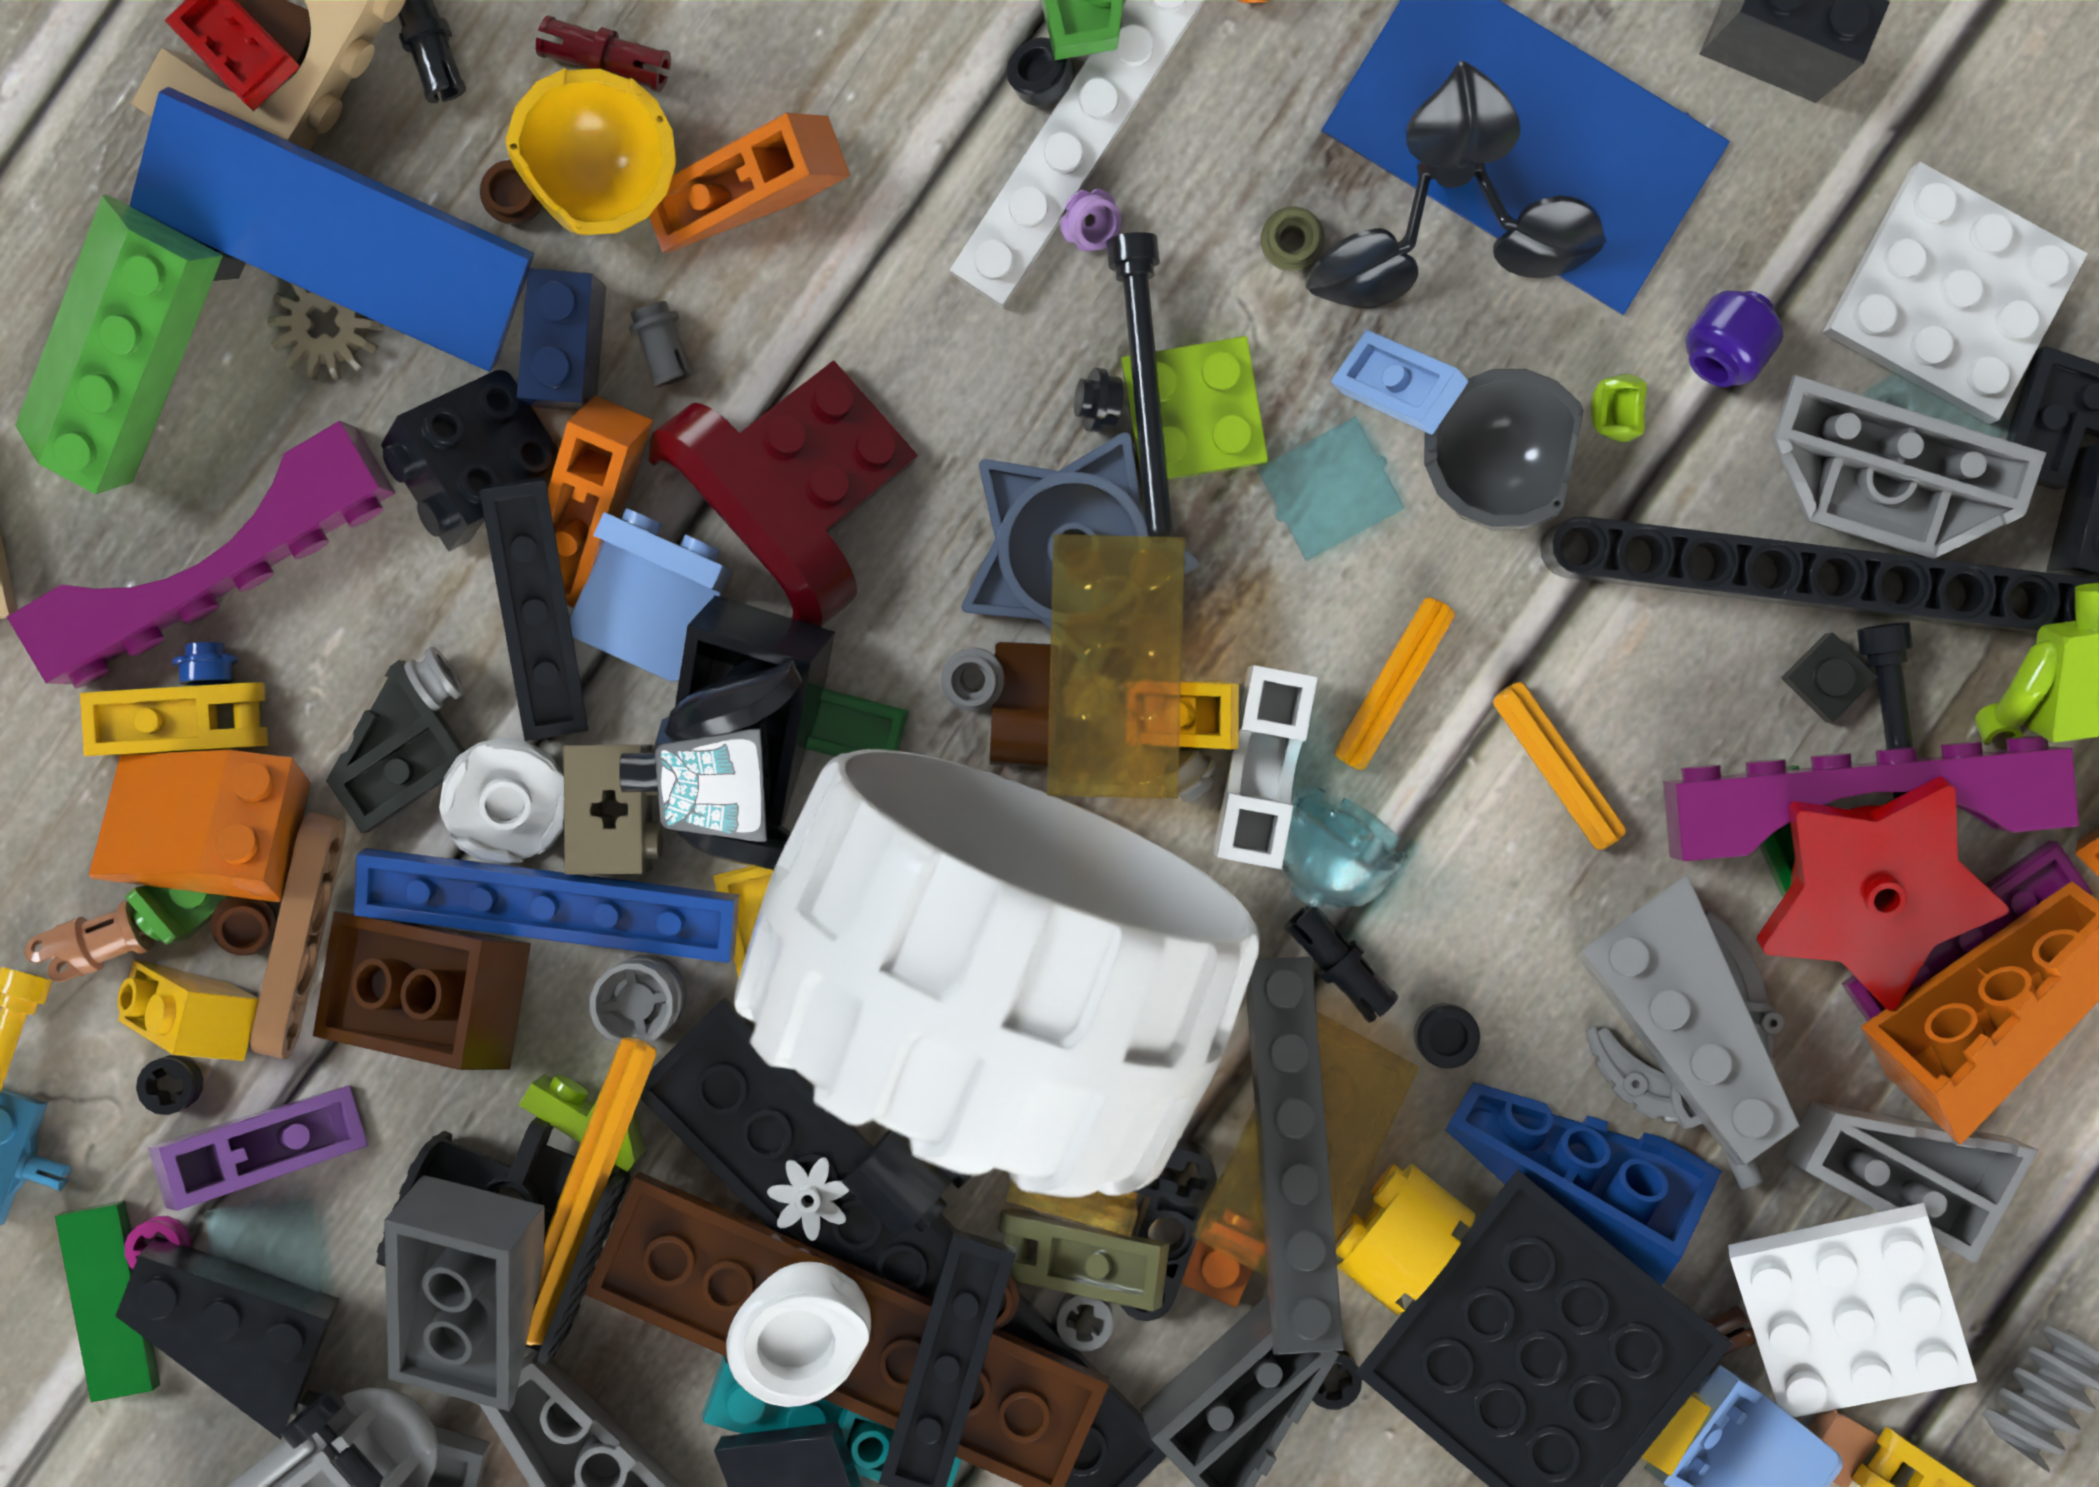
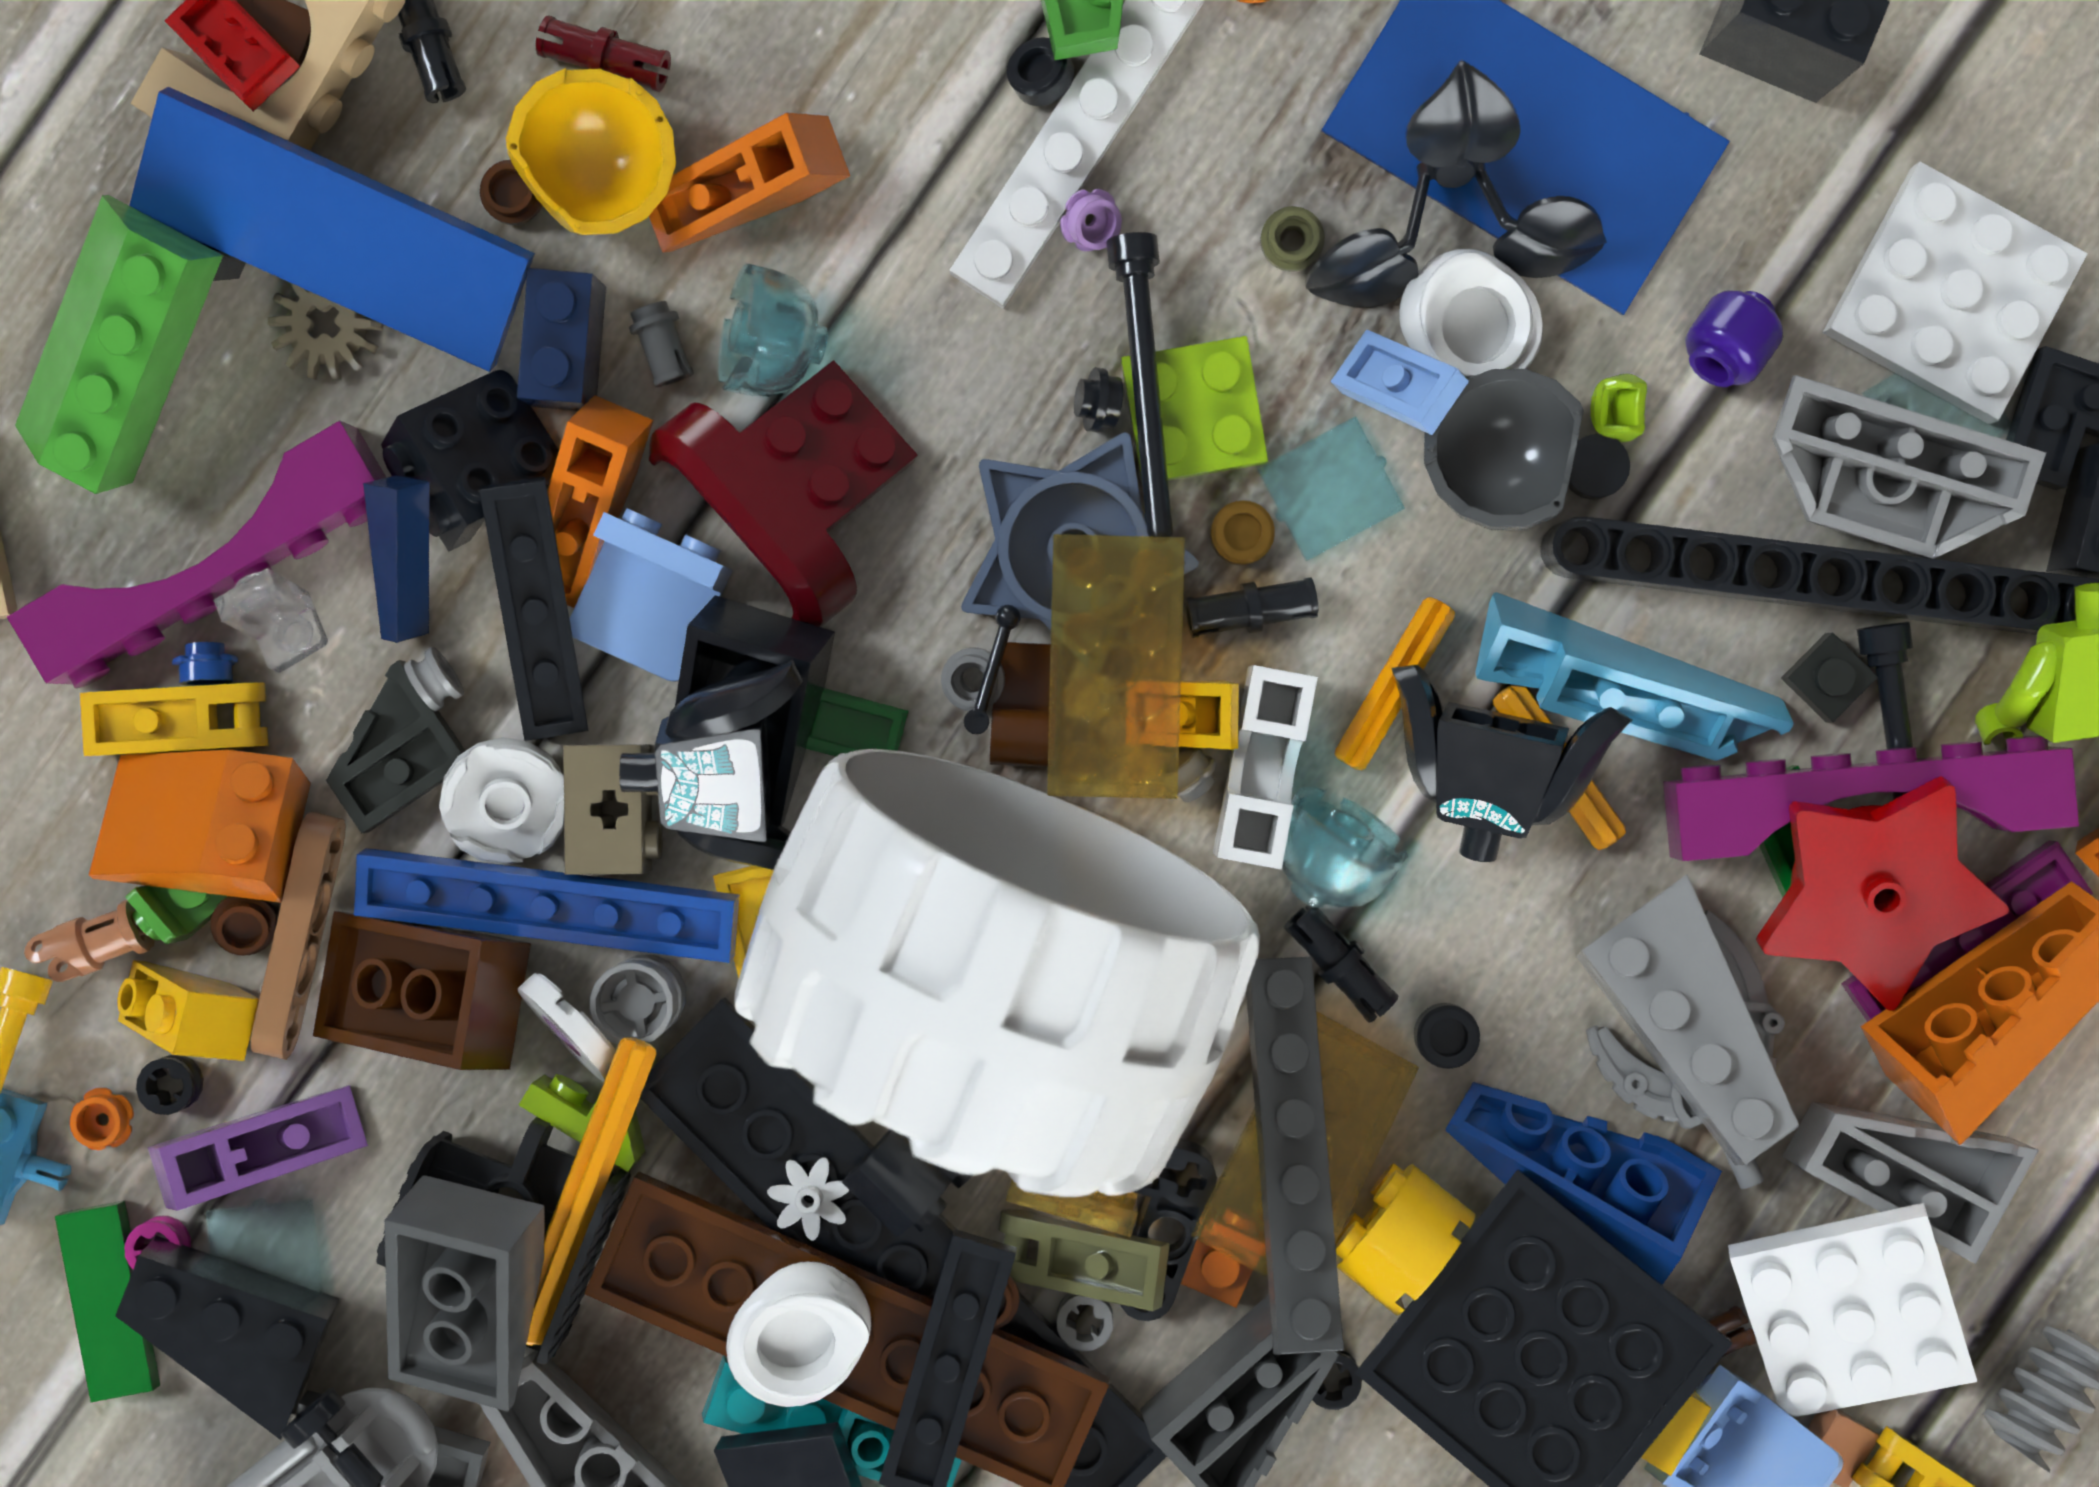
(86, 1125): none -> orange plate
(276, 616): none -> clear bracket
(400, 554): none -> dark blue piece
(568, 1025): none -> white tile
(770, 334): none -> clear light blue cylinder
(976, 720): none -> black hinge
(1242, 532): none -> pearl gold tile
(1251, 607): none -> black pin
(1471, 313): none -> white piece
(1496, 768): none -> black torso
(1591, 670): none -> medium azure wedge
(1599, 467): none -> black tile

